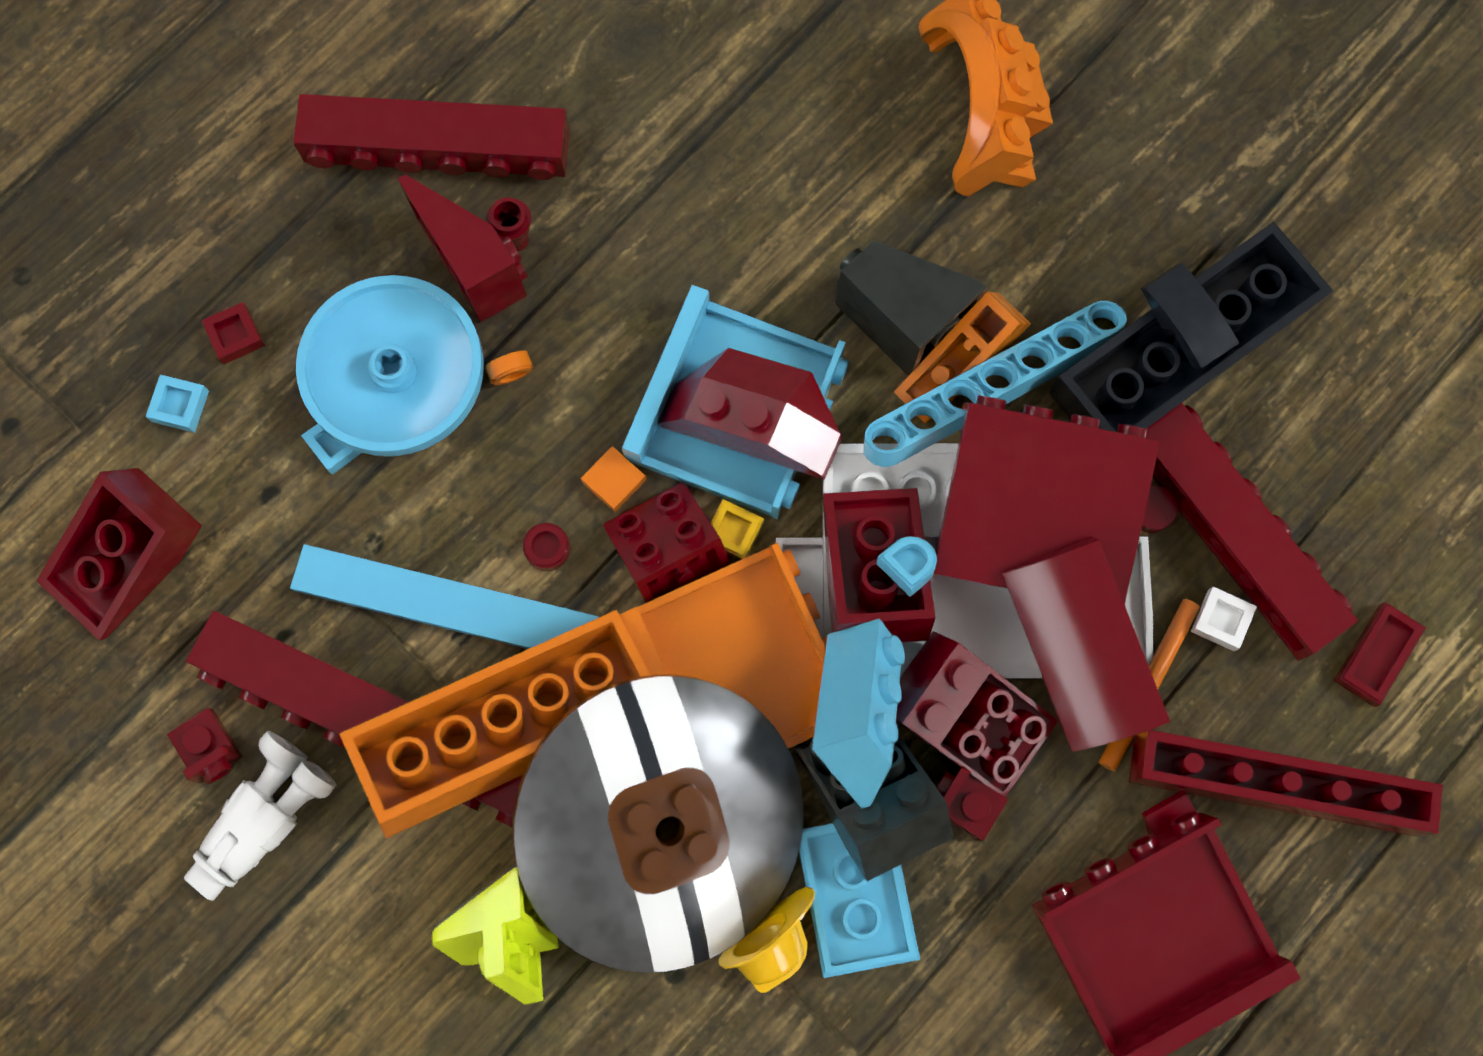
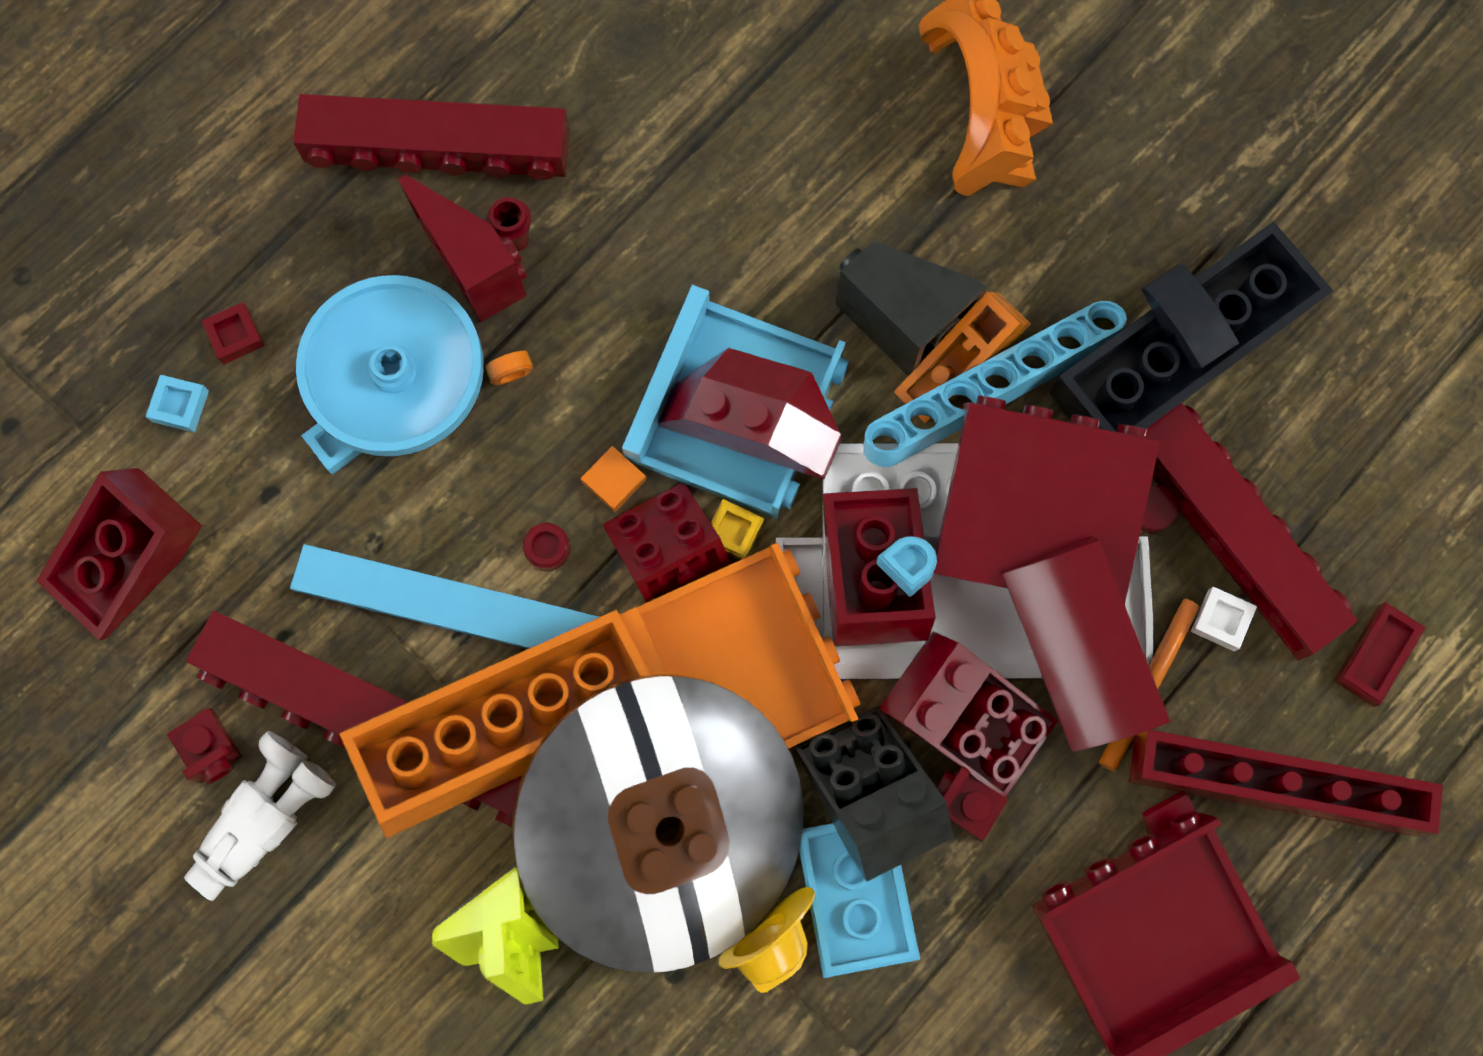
(859, 707): medium azure slope -> none

